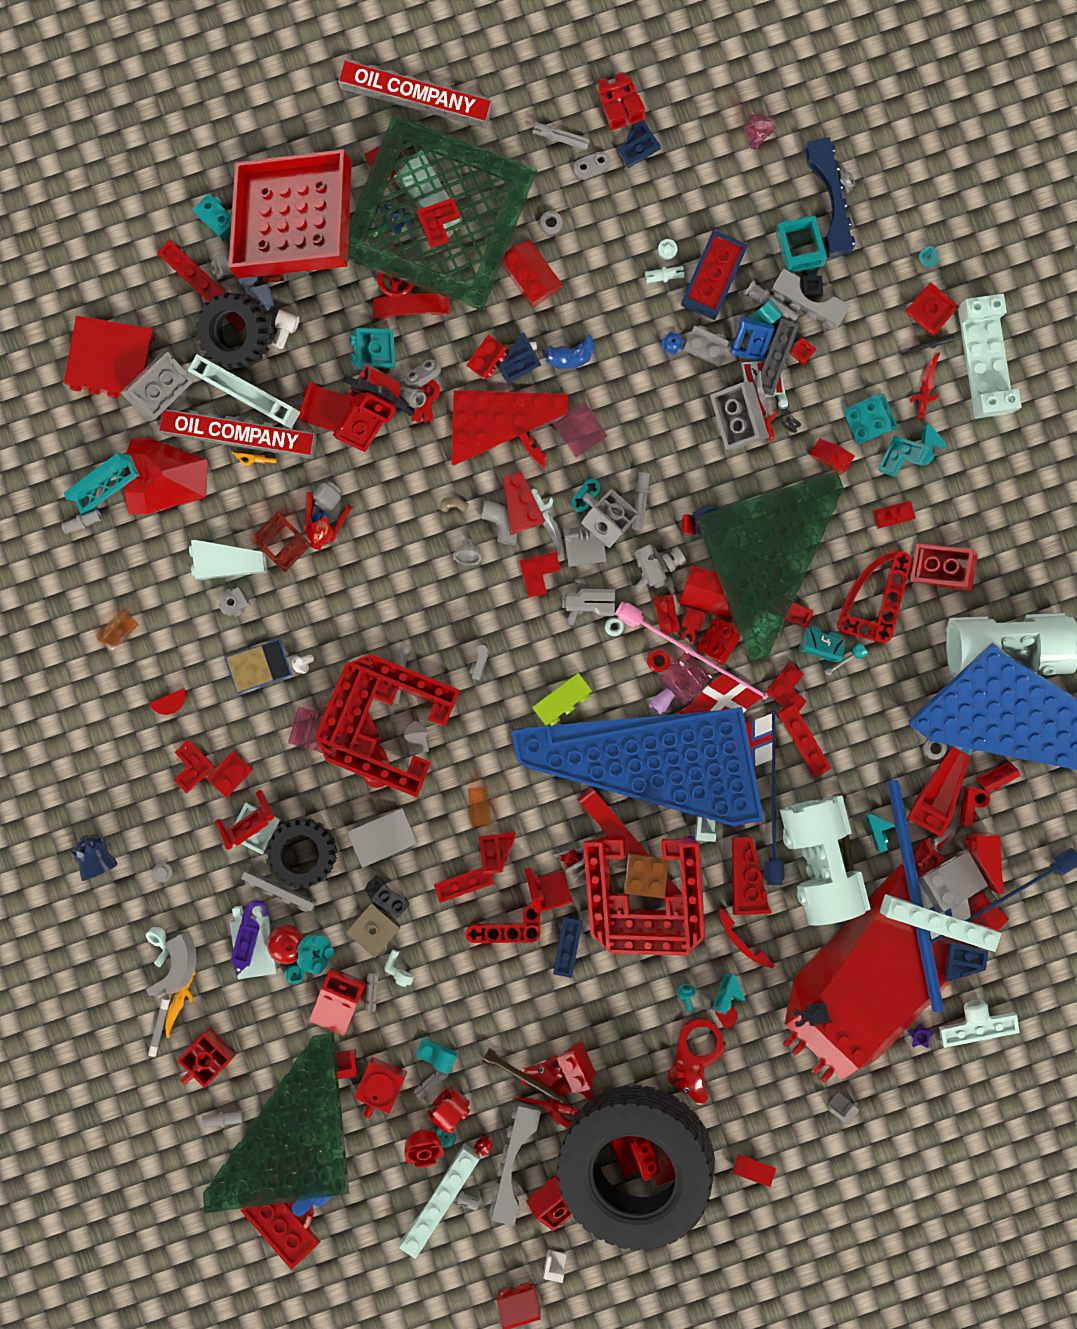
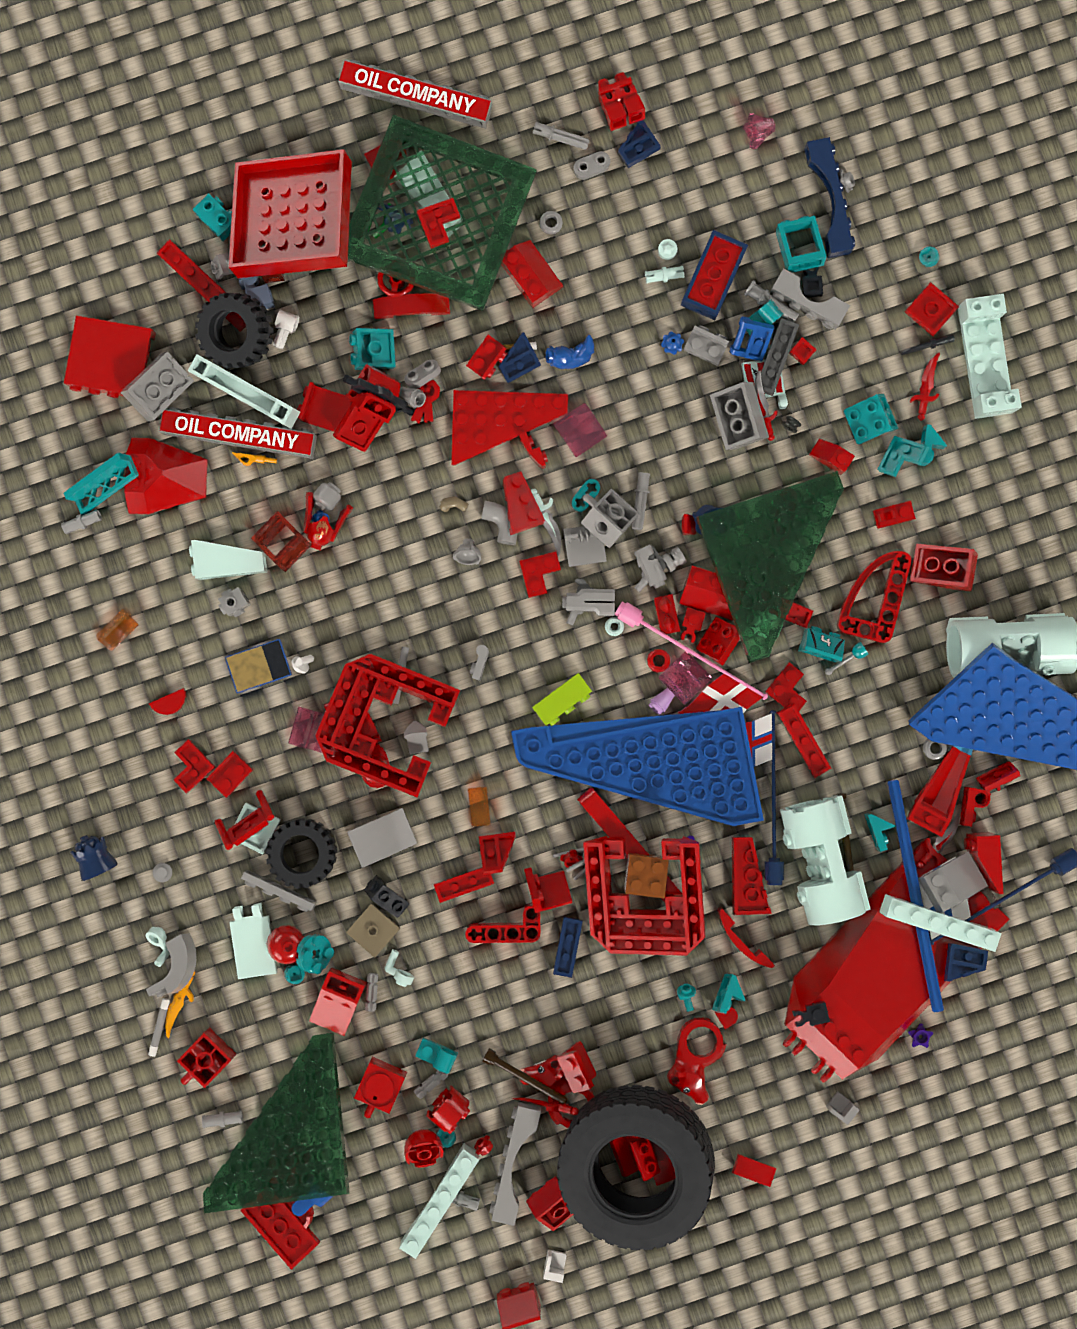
(246, 937): dark purple plate -> none
(347, 1064): red panel -> none
(705, 829): light aqua panel -> none
(978, 1025): light aqua plate -> none

